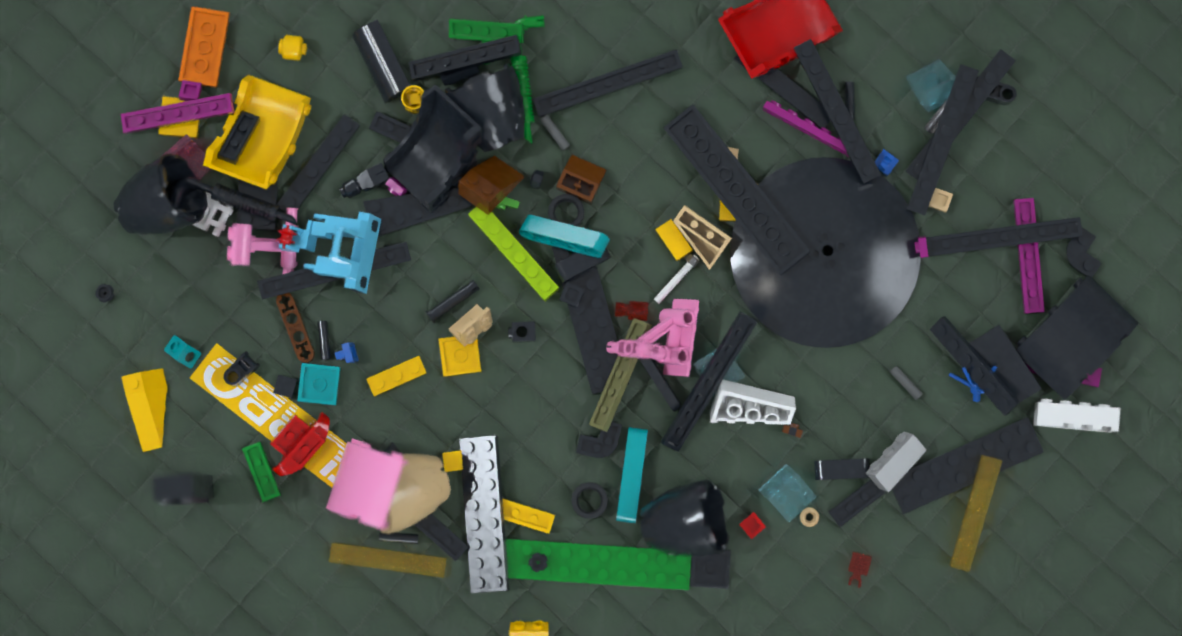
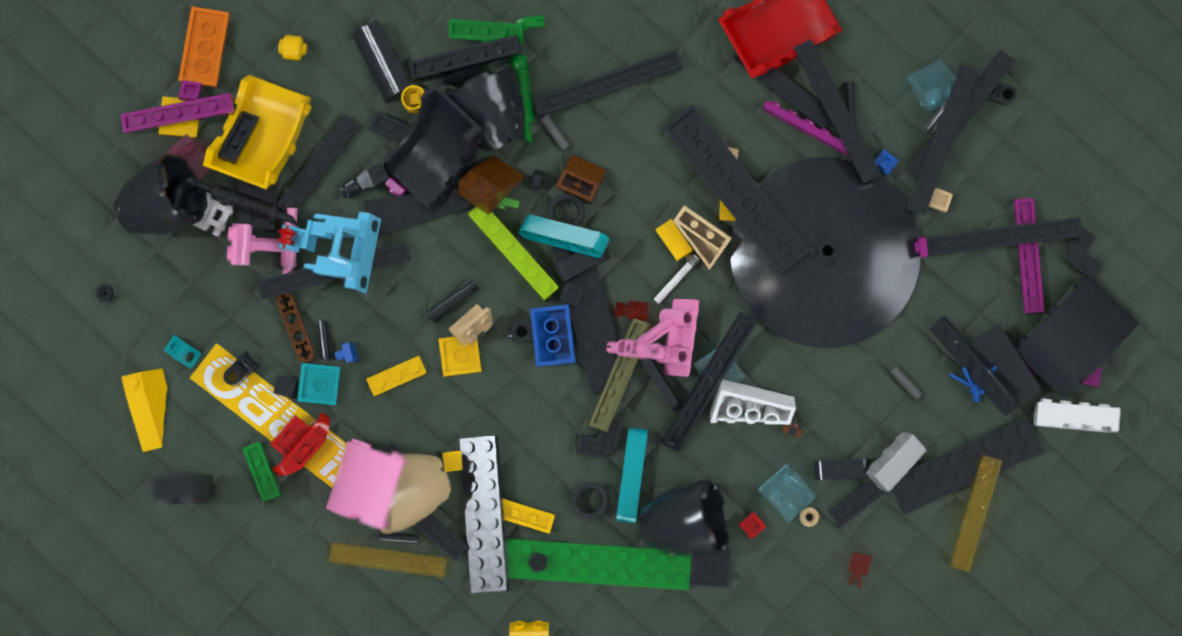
(552, 335): none -> blue slope

